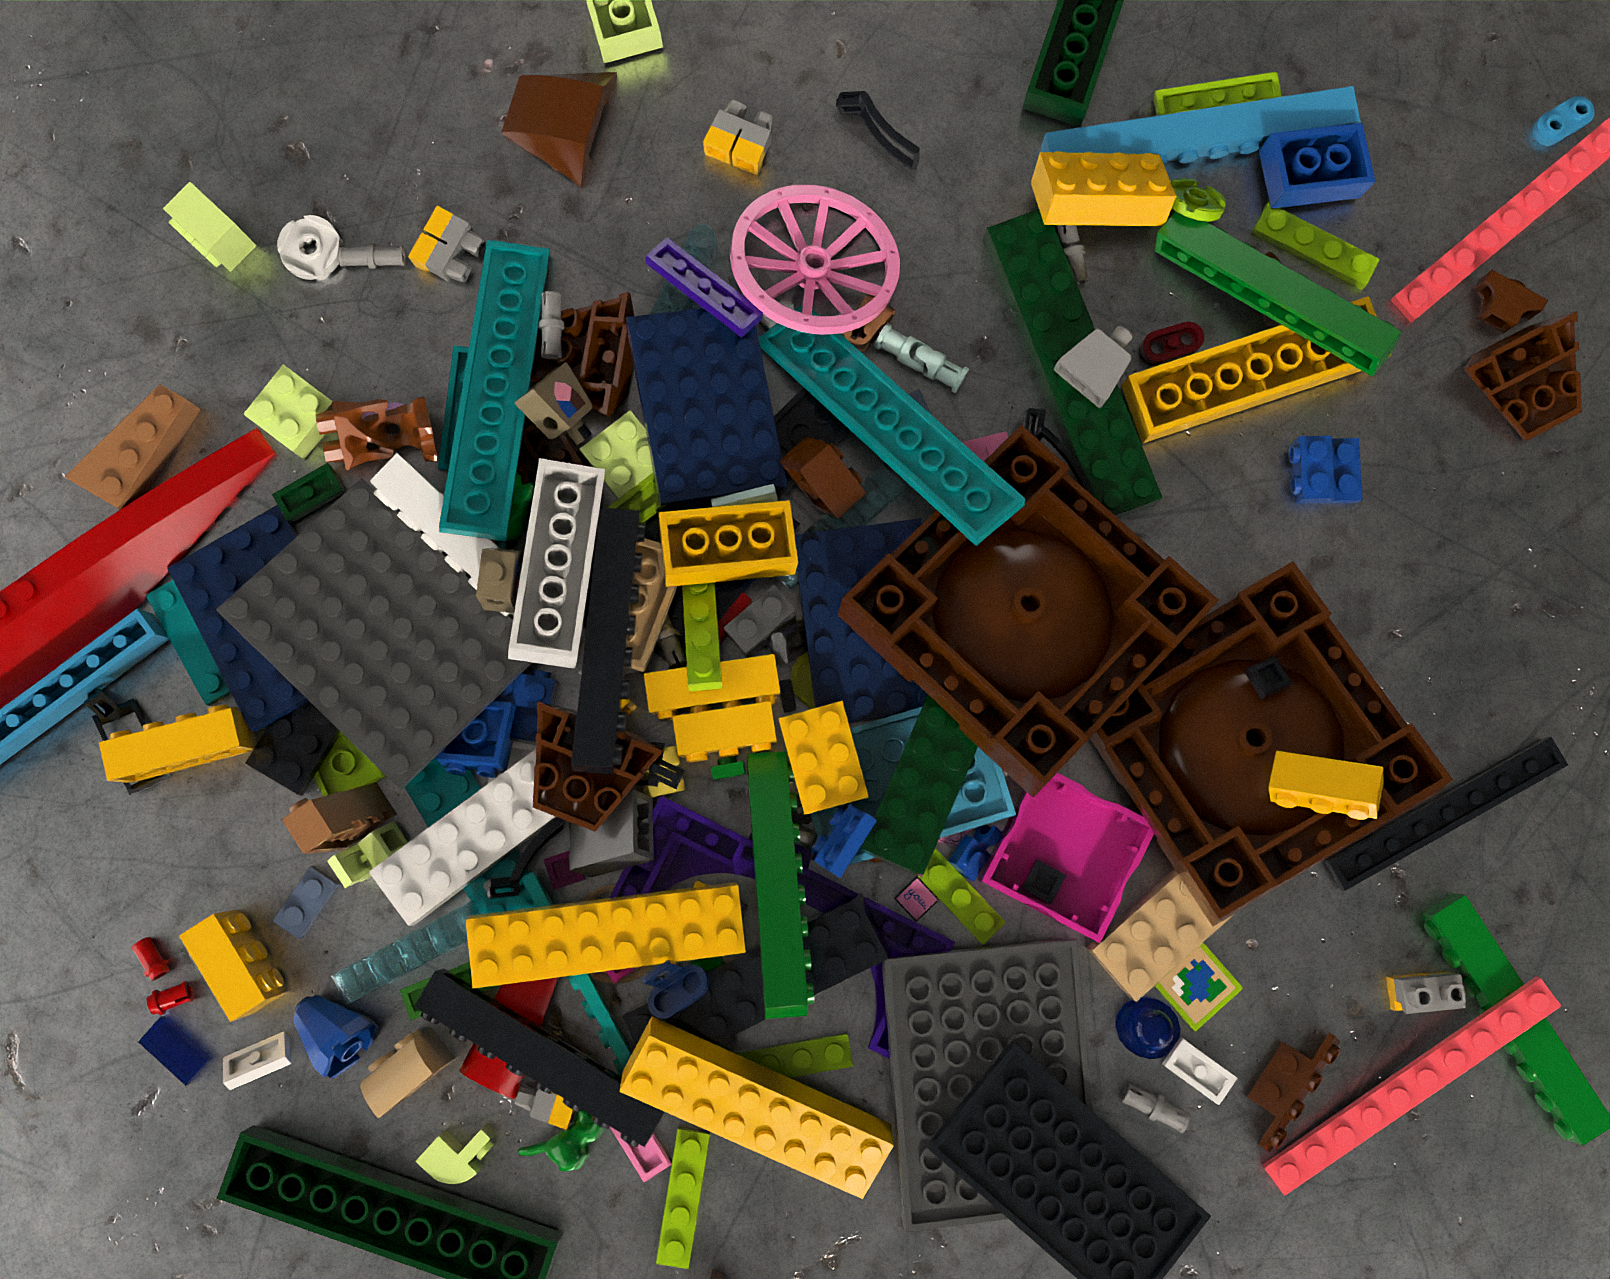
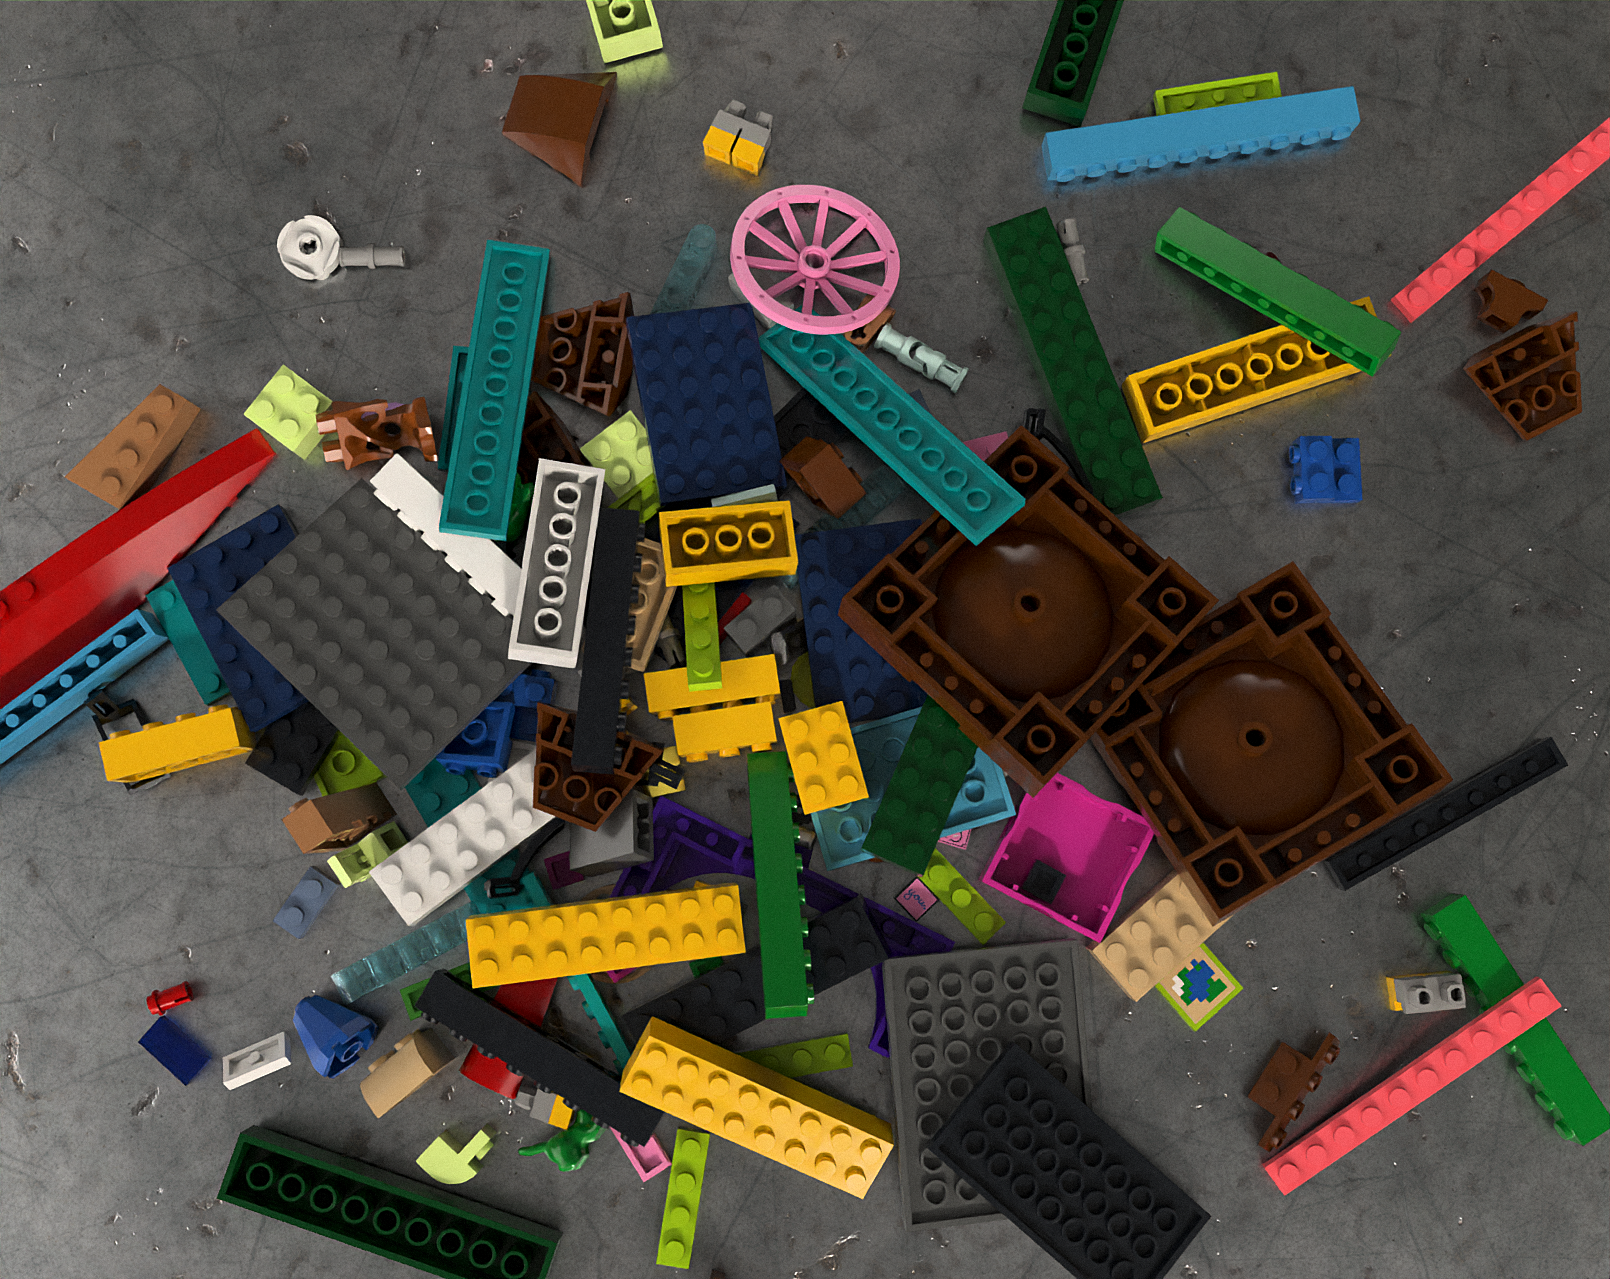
(150, 959): red pin -> none
(208, 228): yellowish green brick -> none
(233, 963): yellow brick -> none
(308, 493): dark green plate -> none
(445, 246): light grey hips -> none
(499, 579): dark tan torso -> none
(551, 325): light grey pin -> none
(558, 405): dark tan torso -> none
(675, 988): dark blue bracket -> none
(704, 287): dark purple plate -> none
(728, 768): green plate -> none
(843, 839): blue plate -> none
(861, 103): black sword -> none
(971, 852): blue plate -> none
(1096, 364): light grey torso -> none
(1102, 189): yellow brick -> none
(1147, 1028): clear blue hat -> none
(1156, 1107): light grey pin -> none
(1170, 342): dark red plate -> none
(1197, 202): lime tile -> none
(1199, 1071): white plate -> none
(1268, 677): black tile -> none
(1315, 246): lime plate -> none
(1316, 165): blue brick -> none
(1326, 785): yellow brick -> none
(1566, 121): dark azure plate -> none

